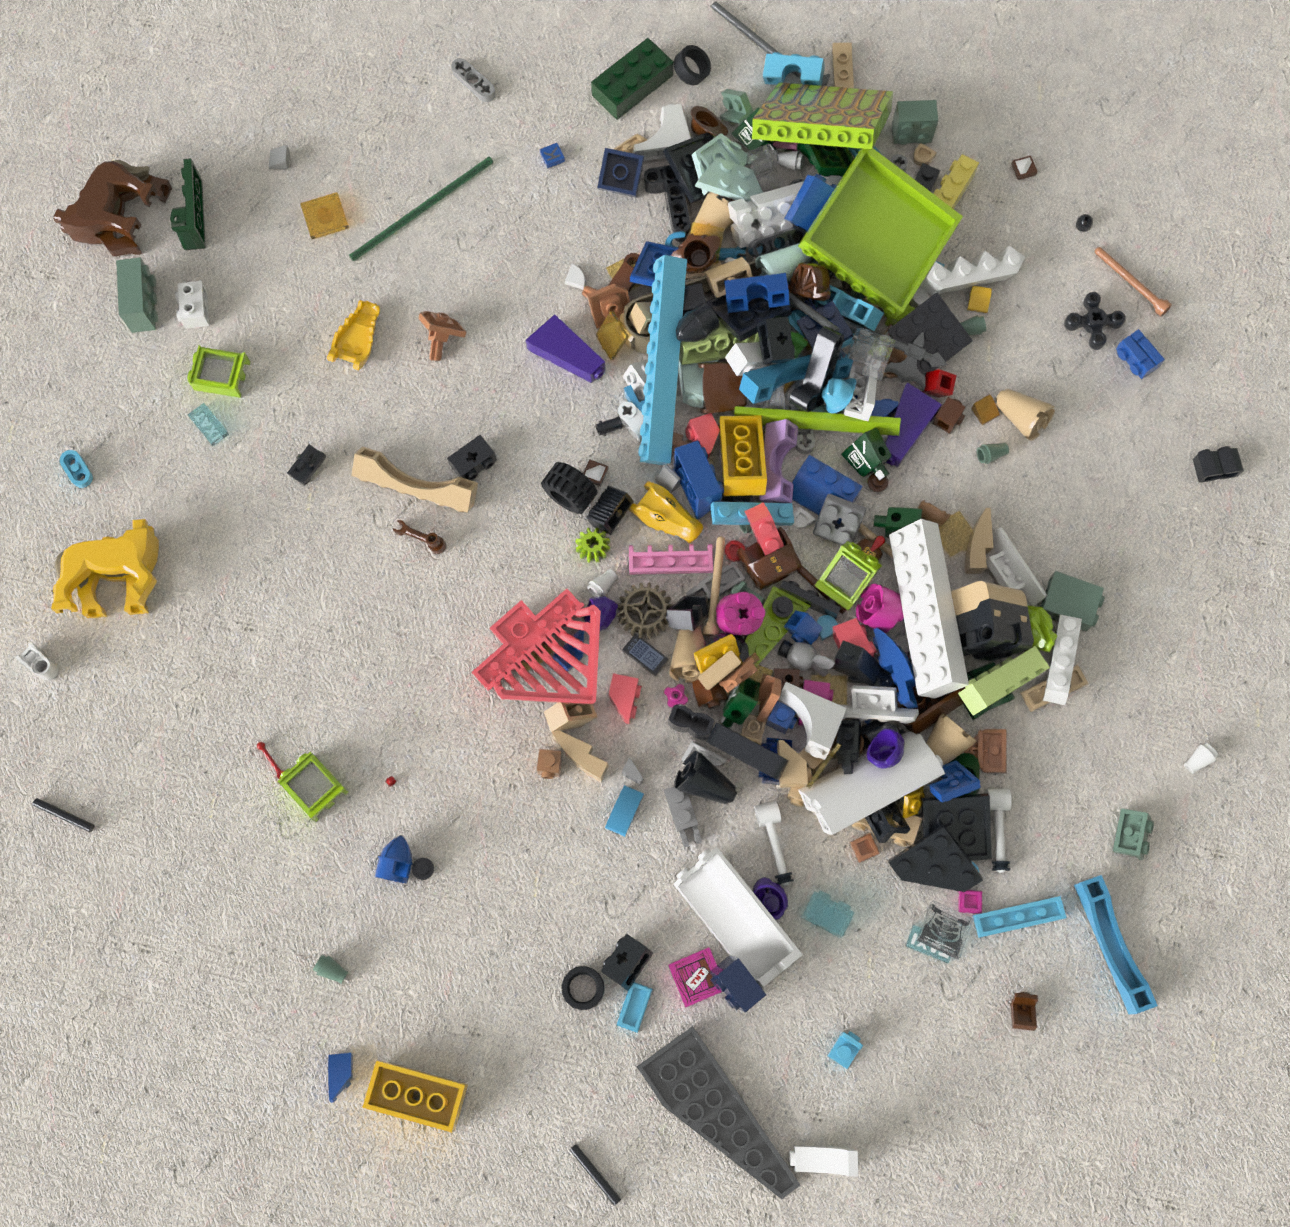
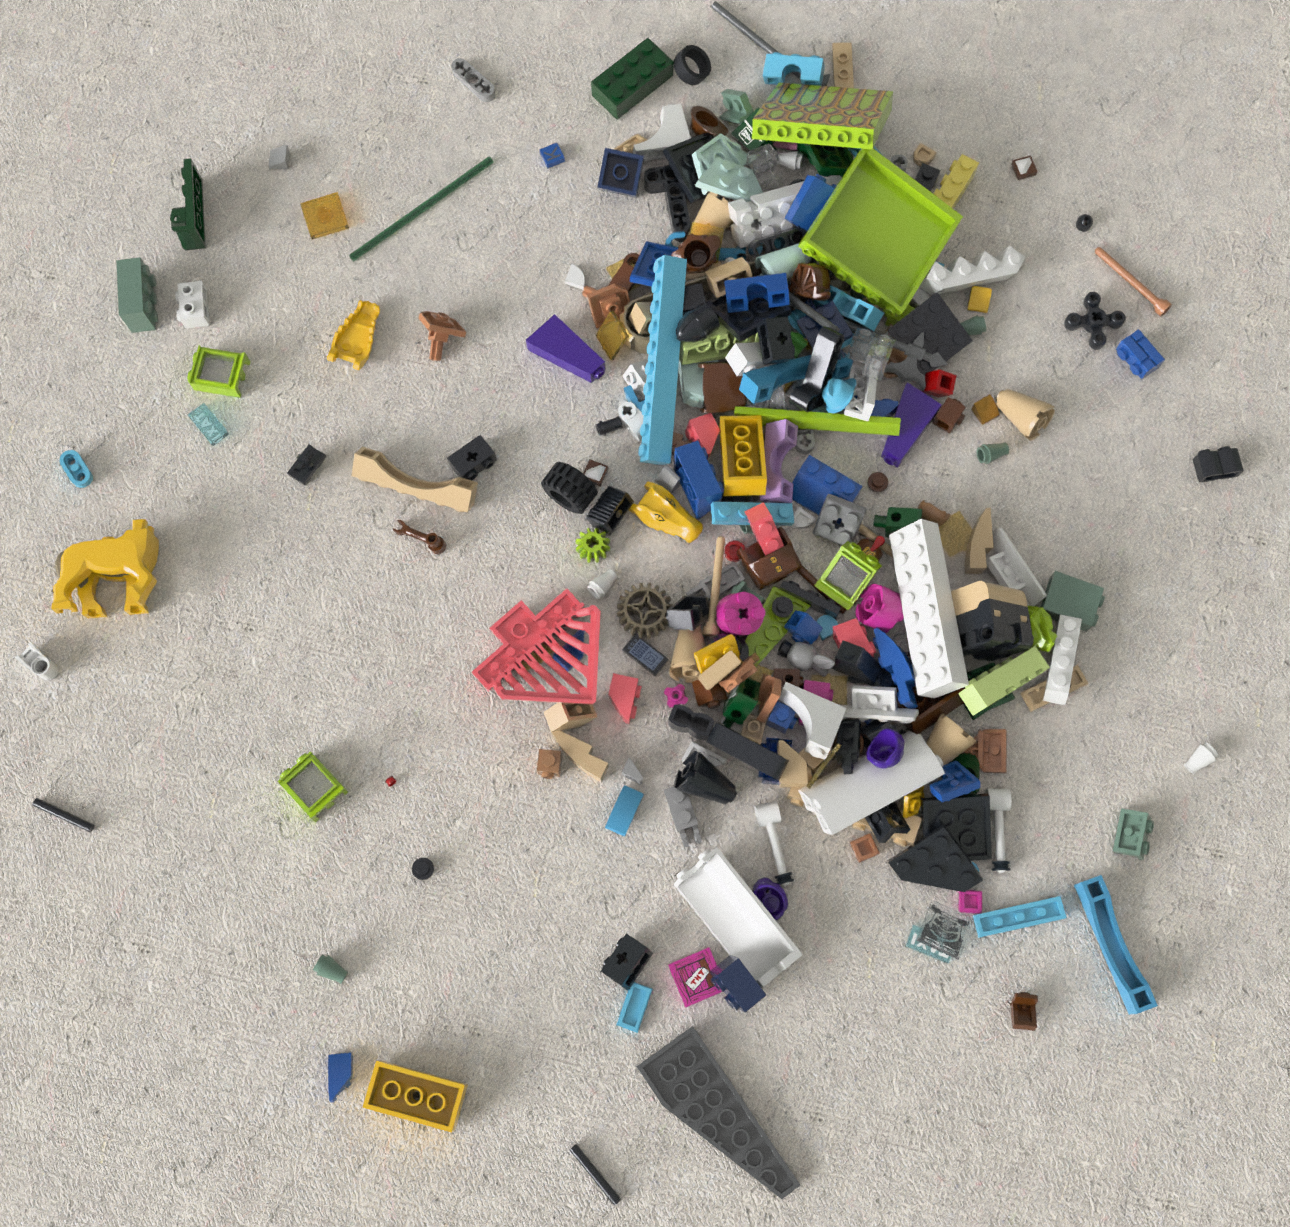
(102, 206): reddish brown piece -> none
(261, 746): red hinge -> none
(395, 861): blue helmet -> none
(566, 988): black tyre -> none
(608, 610): dark purple hair -> none
(670, 561): bright pink hinge -> none
(825, 1159): white arch -> none
(828, 914): clear light blue brick -> none
(845, 1049): medium azure bracket -> none
(868, 454): dark green torso -> none
(914, 122): sand green brick -> none

